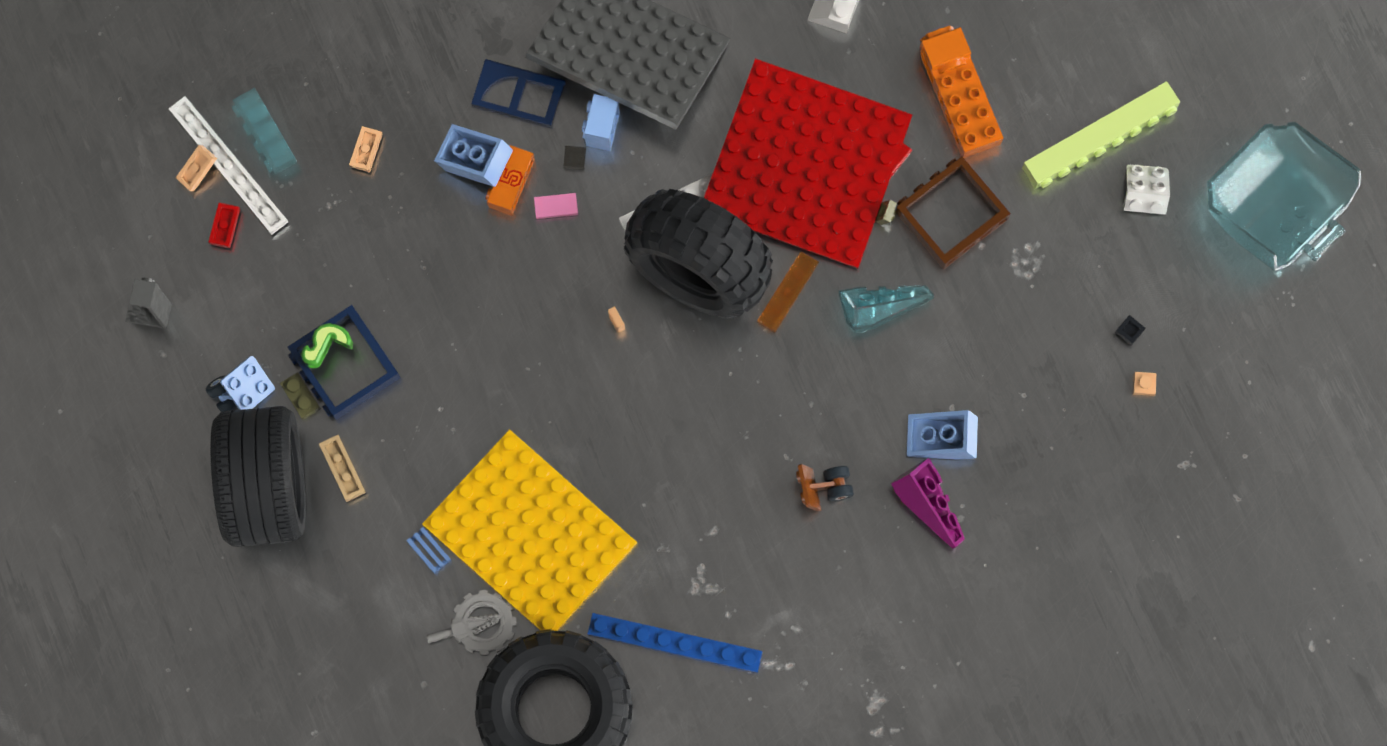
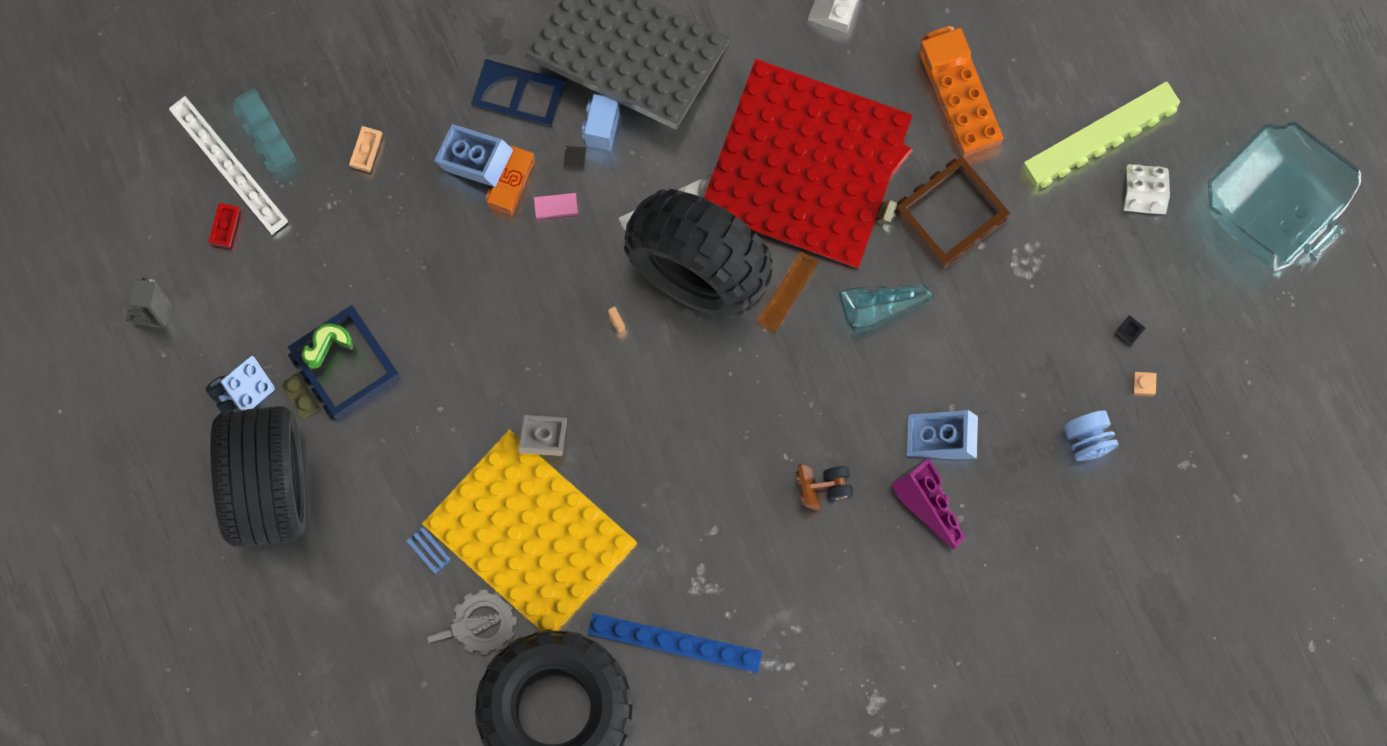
(196, 168): light nougat plate -> none
(342, 468): tan plate -> none
(542, 435): none -> light grey hinge
(1092, 439): none -> light blue wheel

